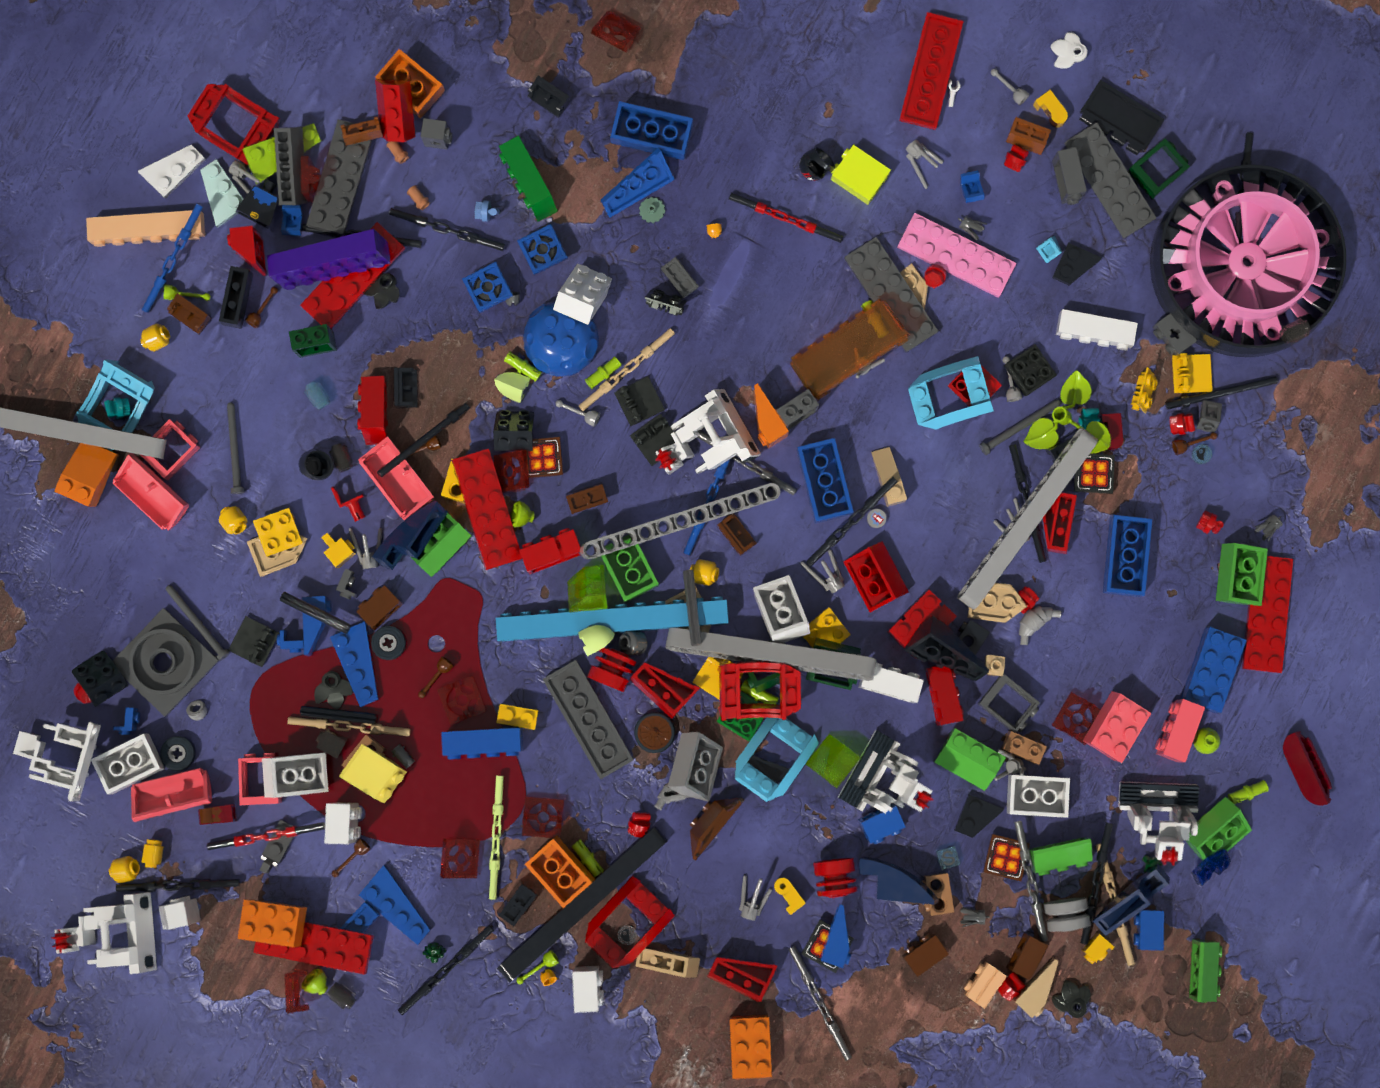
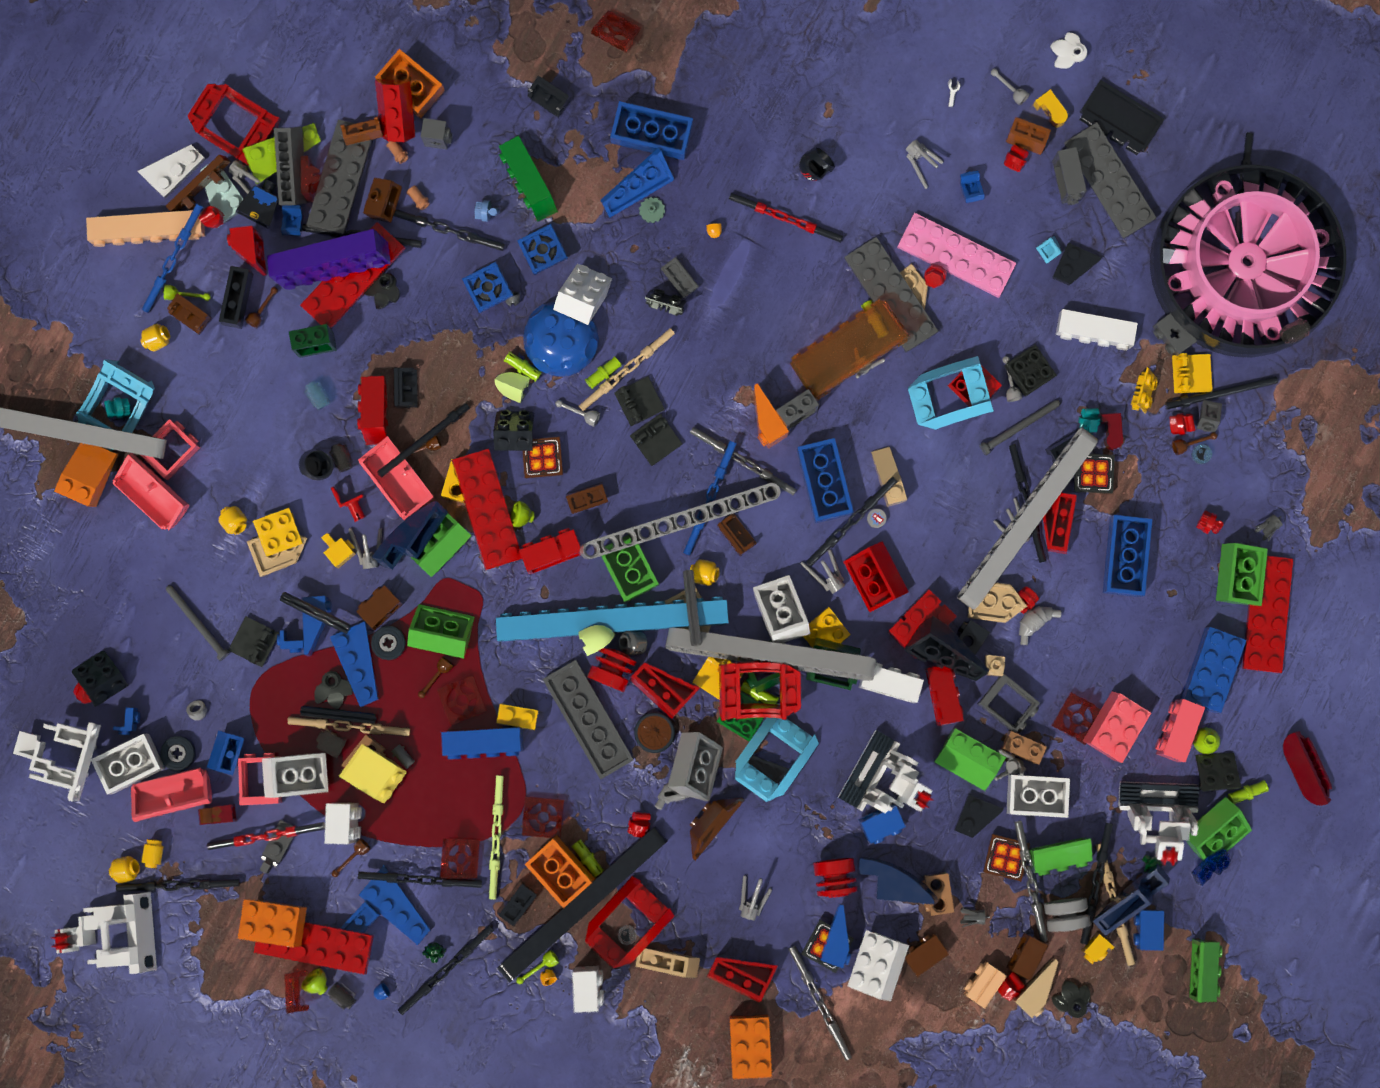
(179, 913): white wedge -> none
(189, 662): dark grey piece -> none
(209, 173): none -> reddish brown hinge
(212, 217): none -> red piece
(225, 752): none -> blue brick
(237, 489): dark grey bar -> none
(346, 581): dark grey bracket -> none
(381, 992): none -> blue hinge
(382, 200): none -> reddish brown brick
(392, 877): none -> black piece
(440, 631): none -> bright green slope
(499, 461): clear red piece -> none
(587, 589): clear neon green slope -> none
(723, 449): white container -> none
(786, 889): yellow leg -> none
(832, 761): clear neon green slope -> none
(860, 174): neon yellow brick -> none
(878, 965): none -> white brick
(931, 71): red plate -> none
(948, 857): clear light blue tile -> none
(968, 222): dark grey piece -> none
(1074, 391): lime plant -> none
(1145, 181): dark green window -> none
(1217, 772): none -> pearl dark grey hinge

